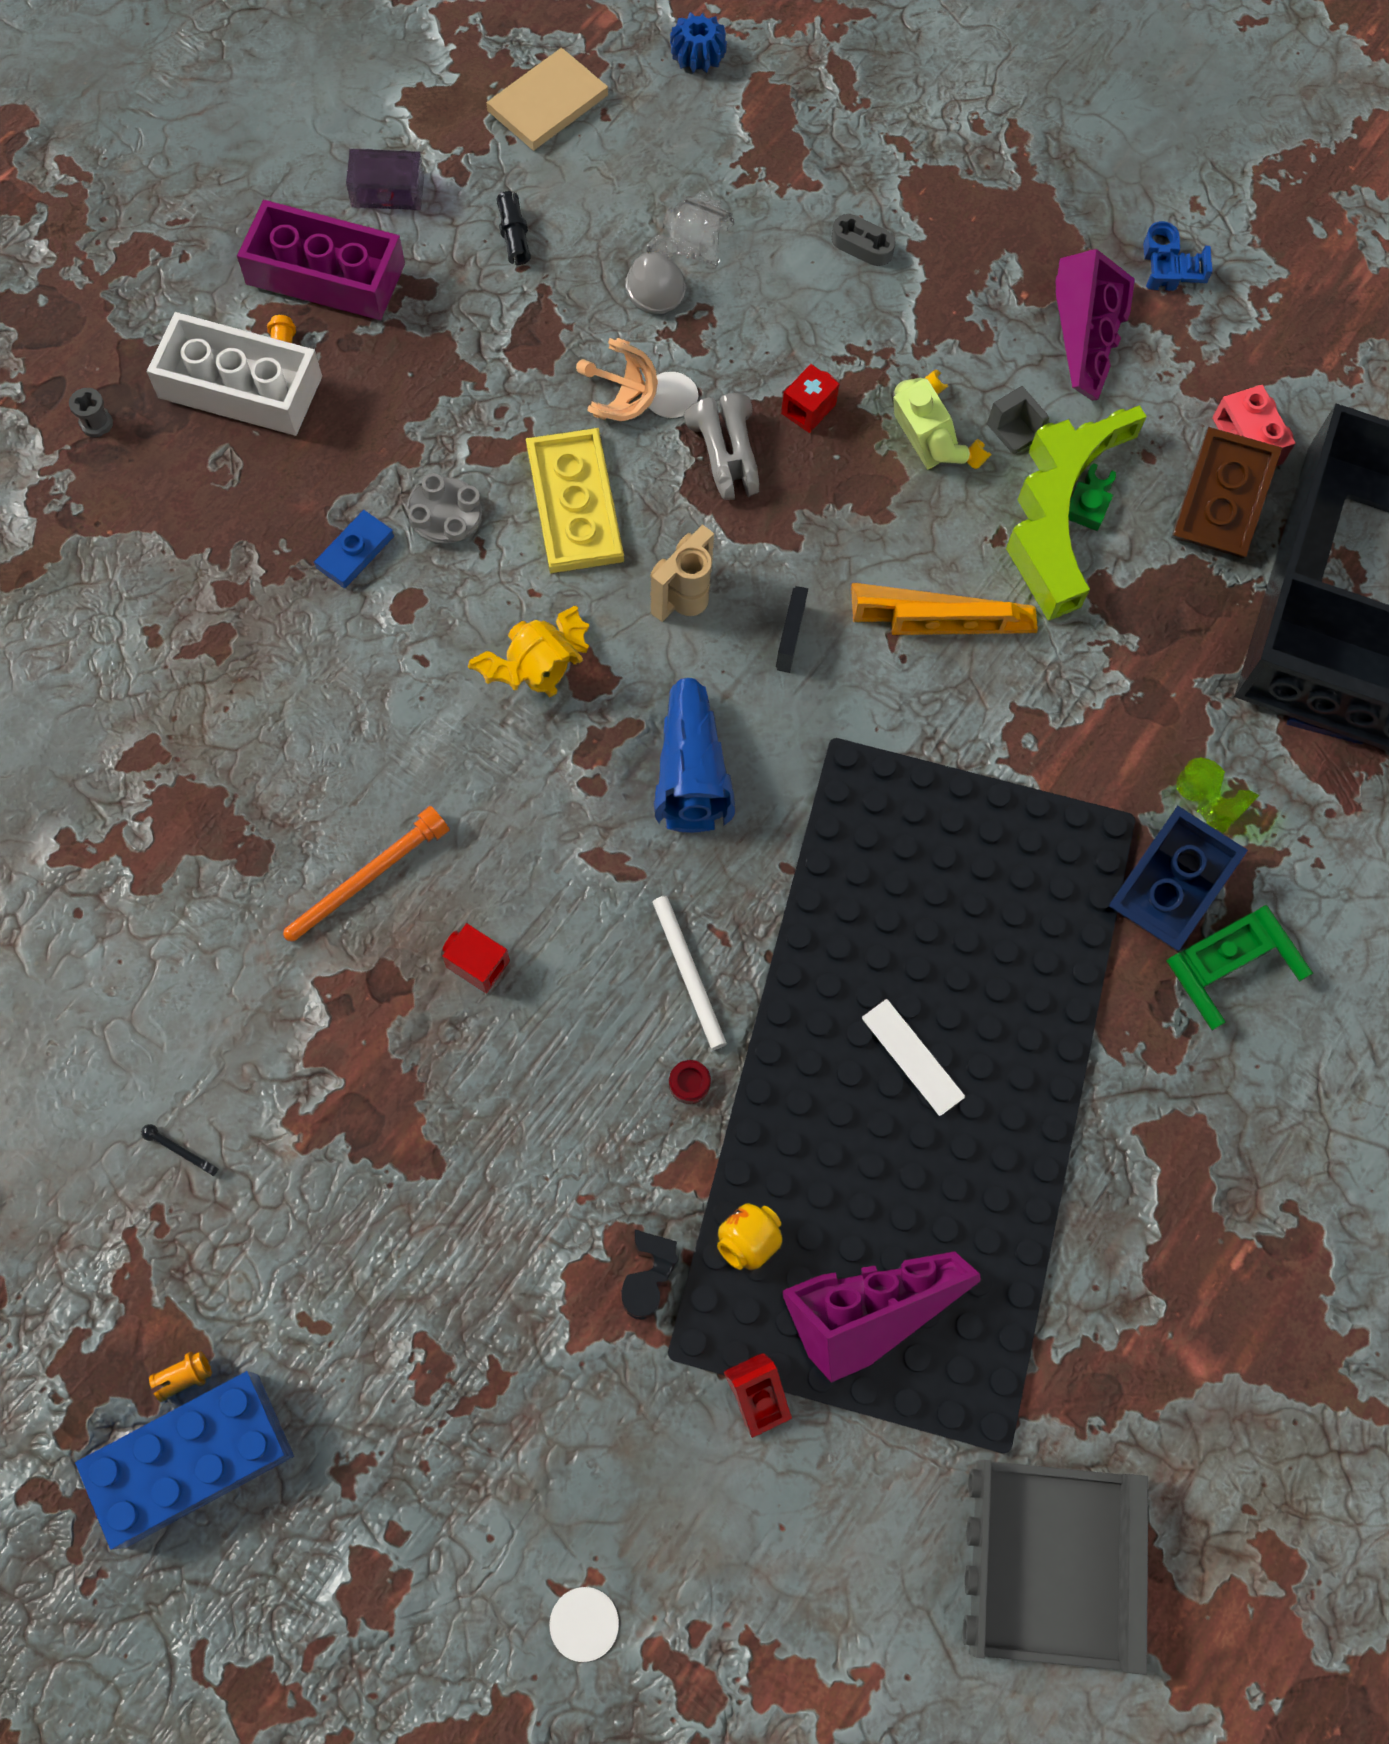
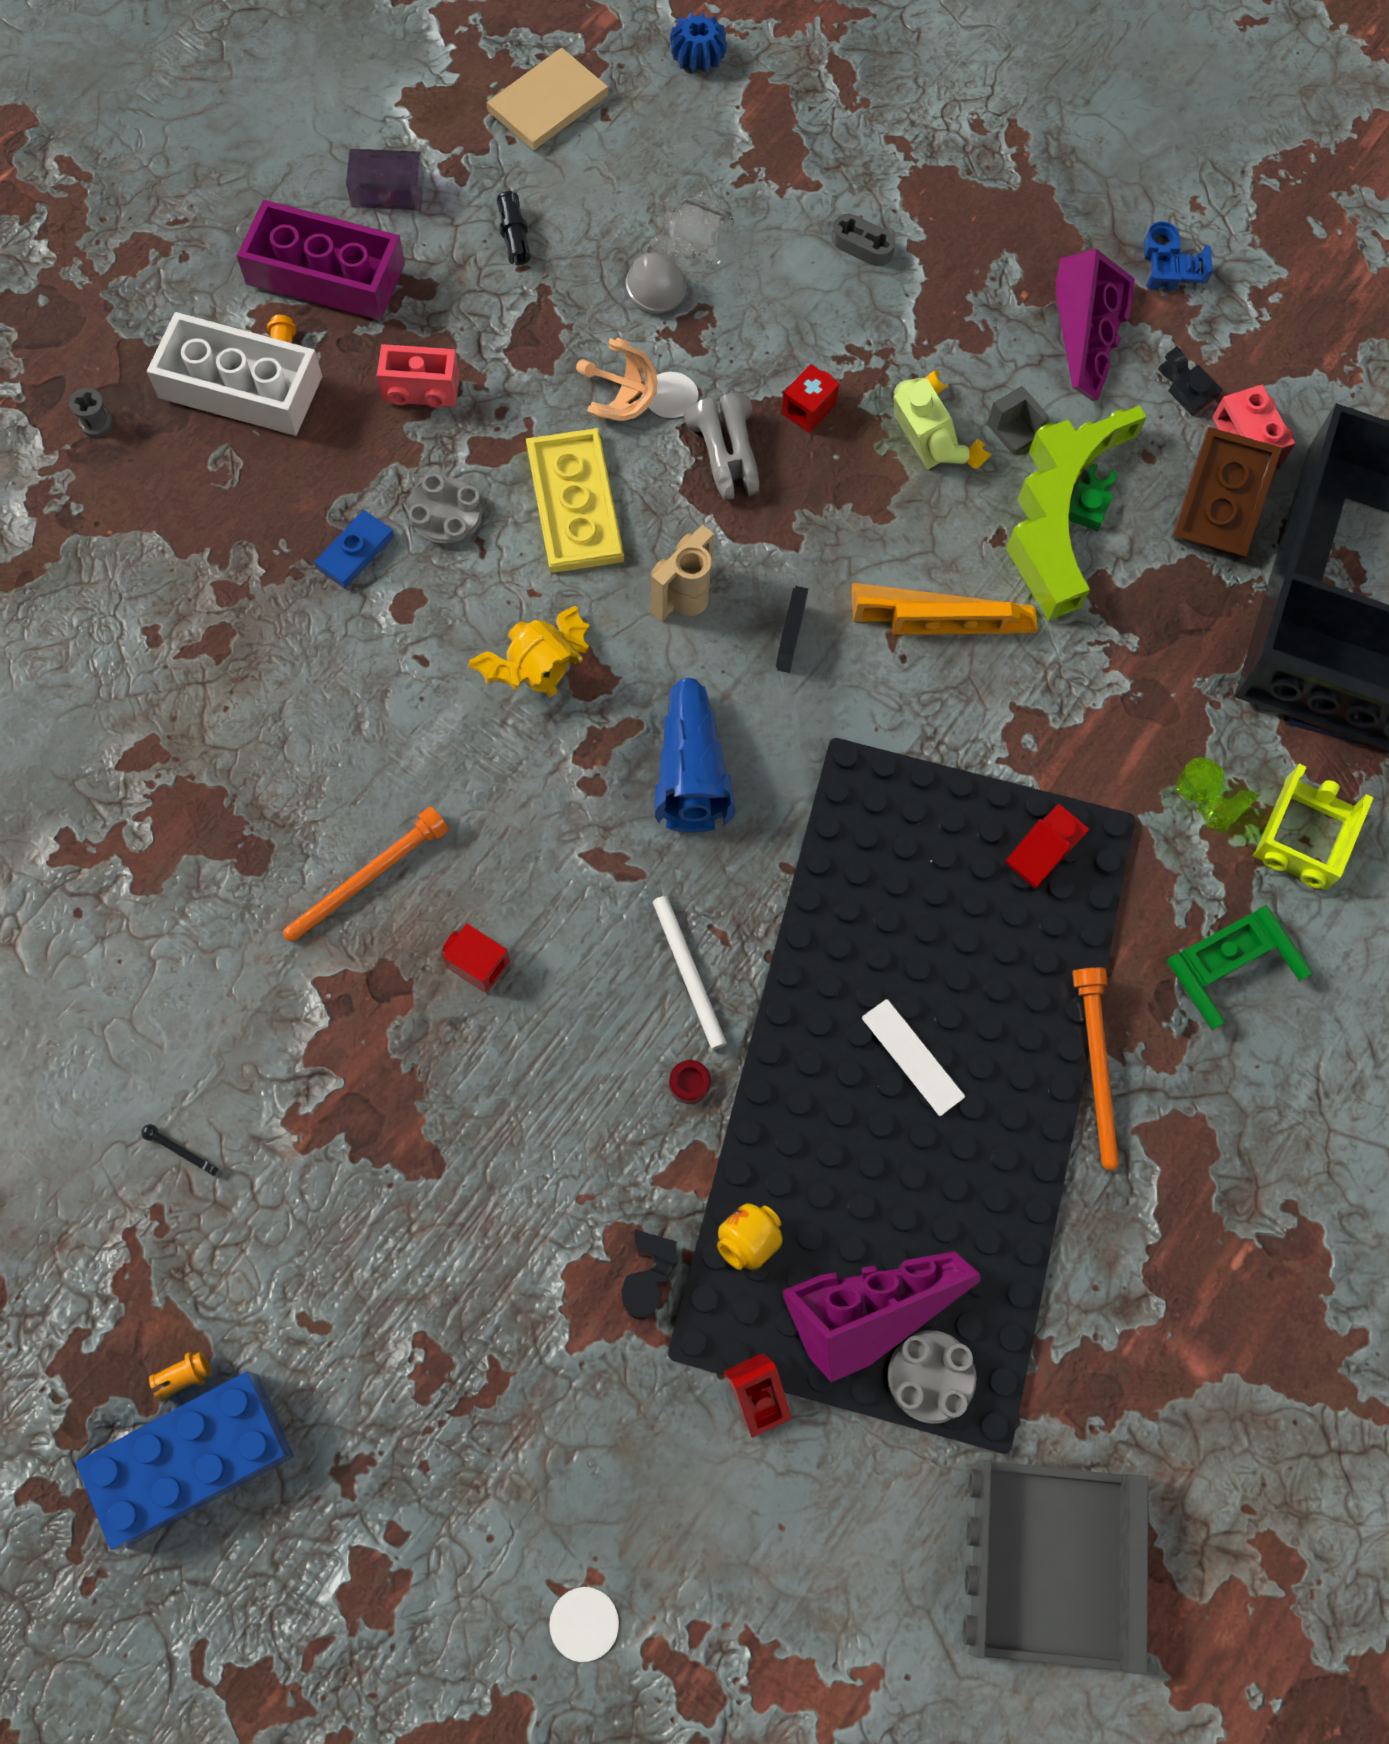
(418, 375): none -> coral brick
(932, 1376): none -> light grey dish
(1046, 845): none -> red slope
(1091, 985): none -> orange piece
(1178, 878): dark blue slope -> none
(1191, 387): none -> black plate
(1311, 871): none -> neon yellow window

